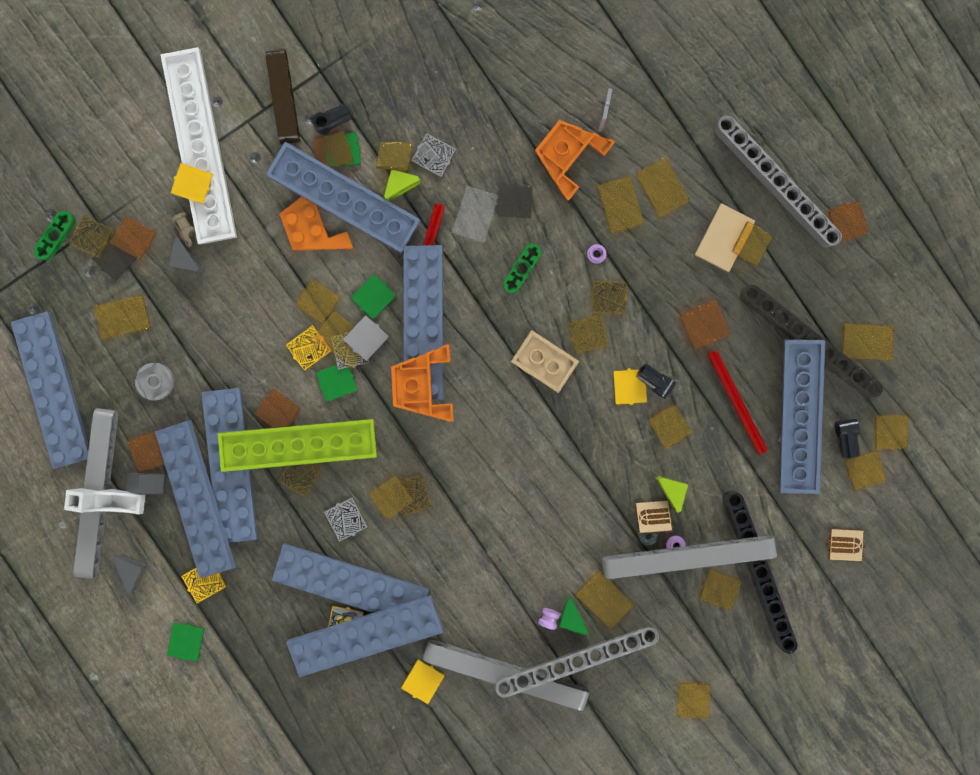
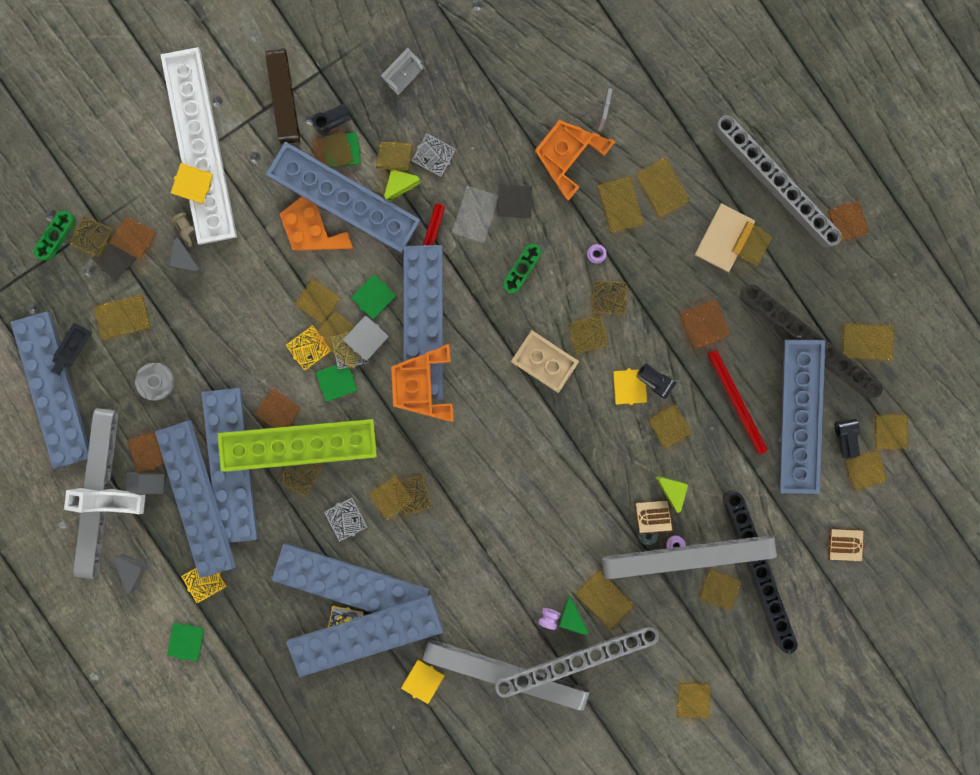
(70, 348): none -> black hinge
(402, 71): none -> light grey hinge

